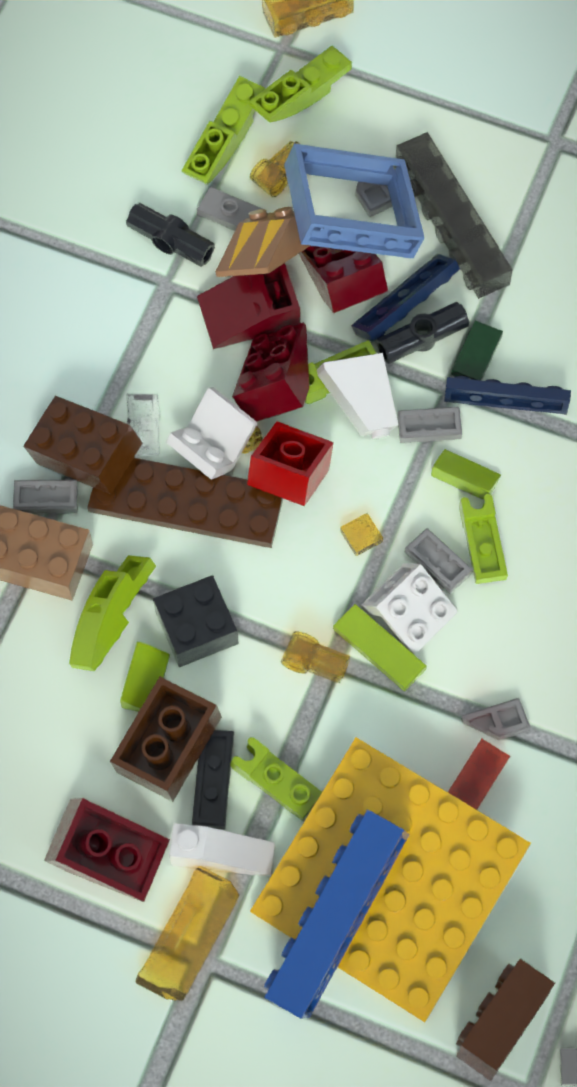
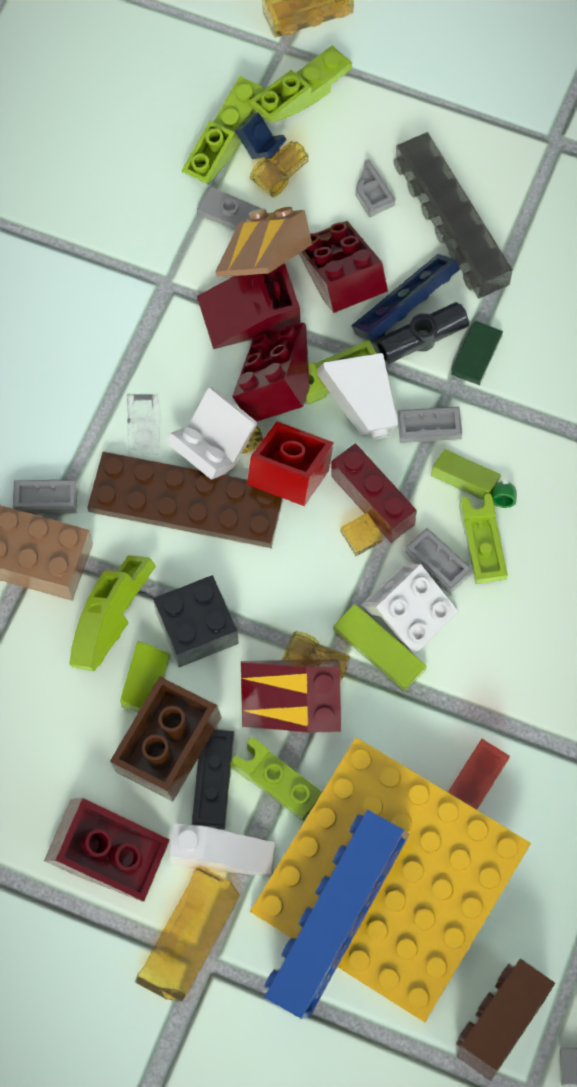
(83, 444): reddish brown brick -> none
(170, 234): black piece -> none
(258, 137): none -> dark blue bracket
(291, 695): none -> dark red slope
(350, 234): medium blue window -> none
(373, 492): none -> dark red brick
(499, 720): light grey tile -> none
(504, 495): none -> green hinge
(505, 395): dark blue plate -> none

